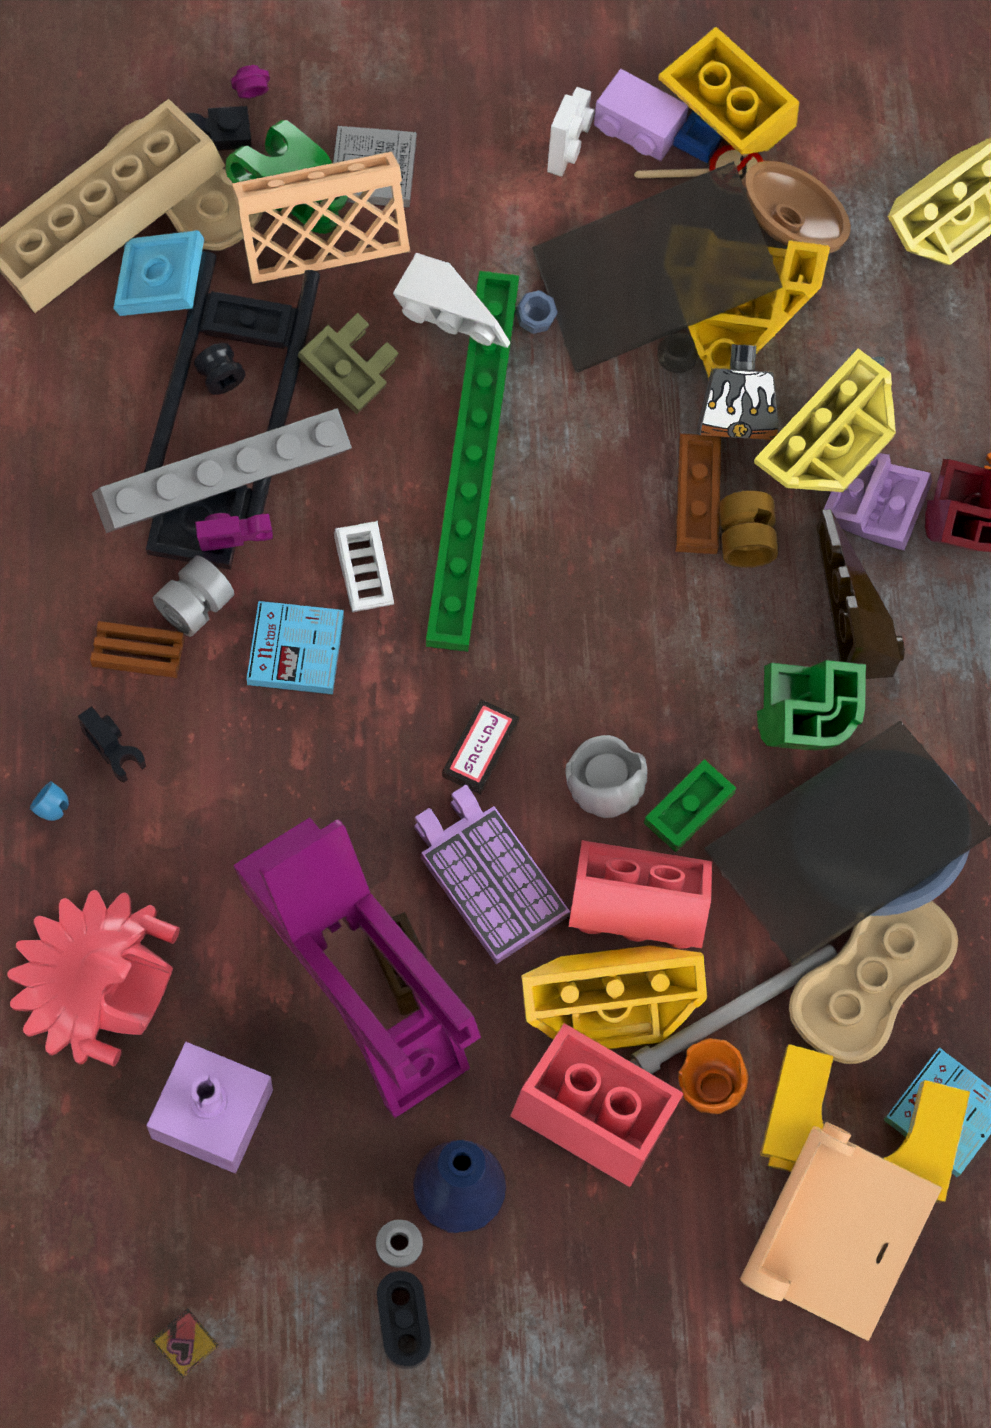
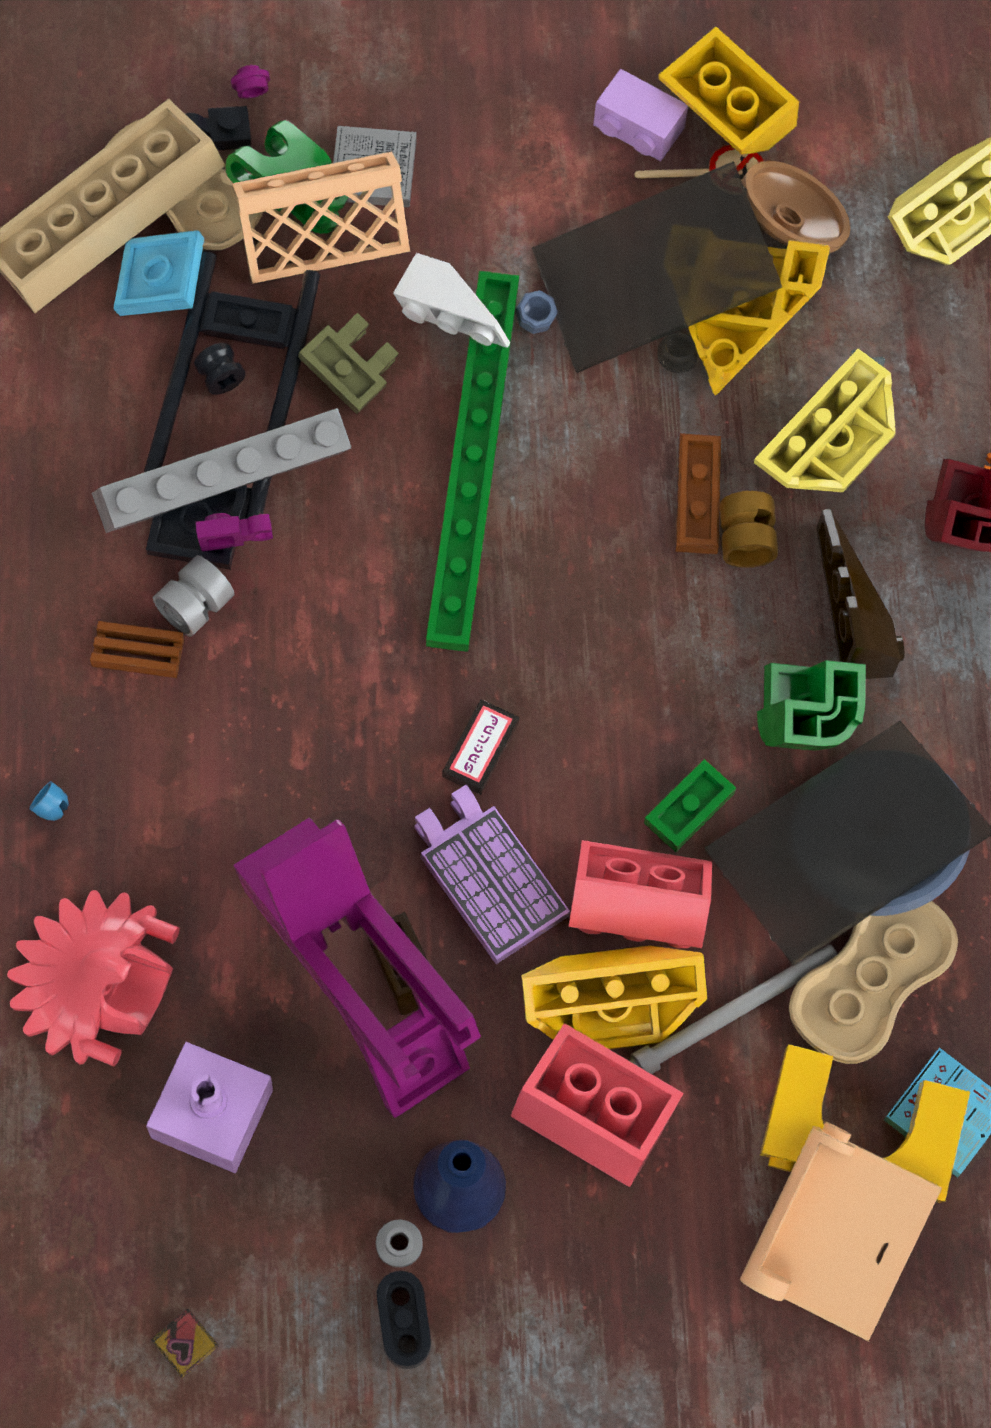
(104, 737): black plate -> none
(295, 647): medium azure tile -> none
(360, 533): white slope -> none
(572, 118): white plate -> none
(606, 776): light grey piece -> none
(697, 138): blue tile -> none
(713, 1076): orange hair -> none
(740, 399): torso -> none
(882, 502): lavender slope -> none

